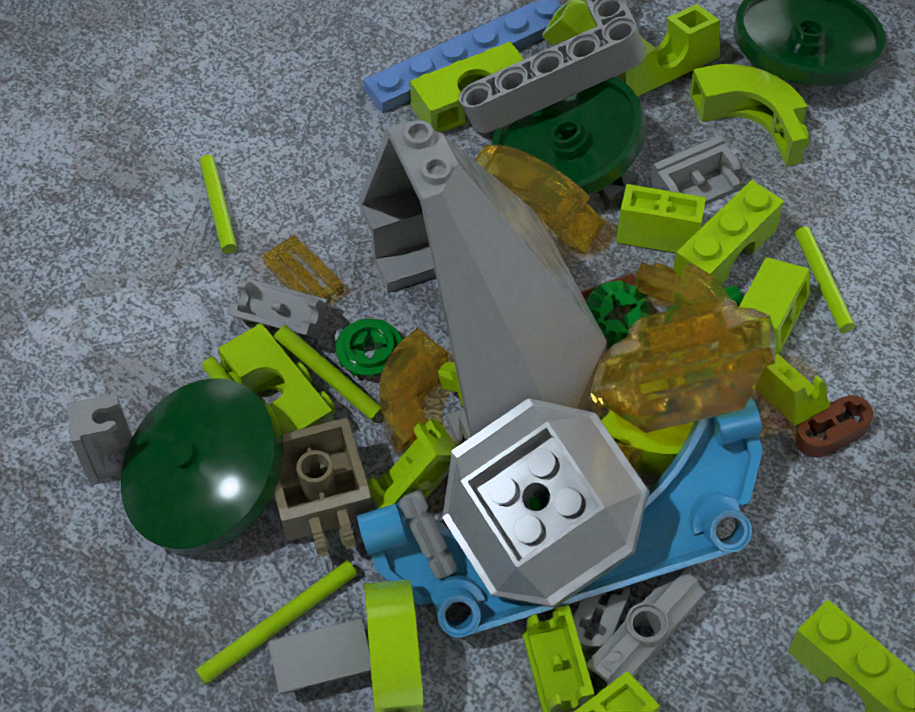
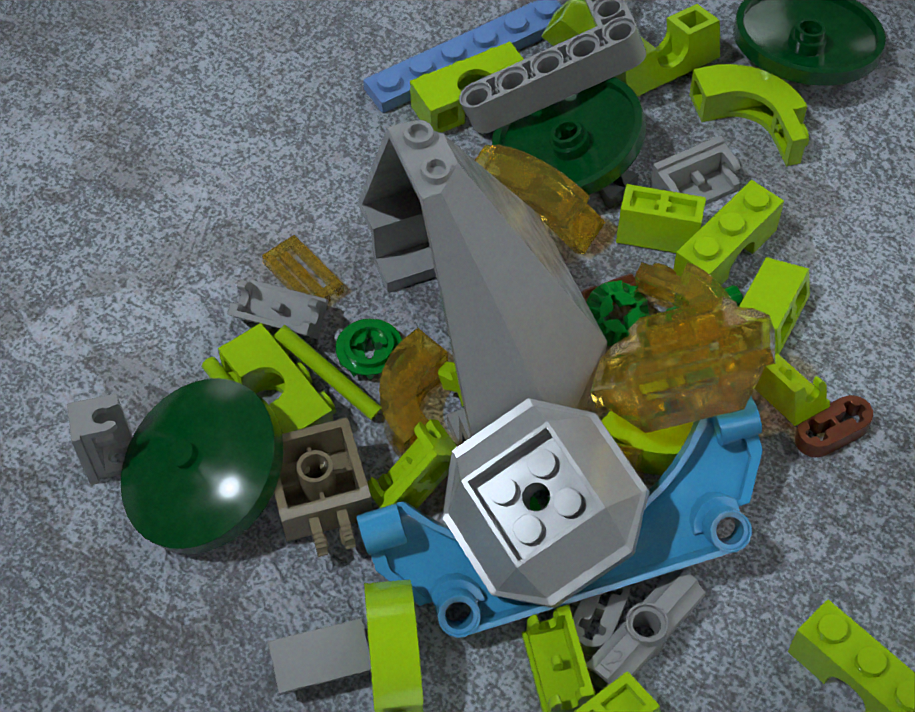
(218, 204): lime bar -> none
(275, 622): lime bar -> none
(428, 535): light grey axle -> none
(824, 280): lime bar -> none

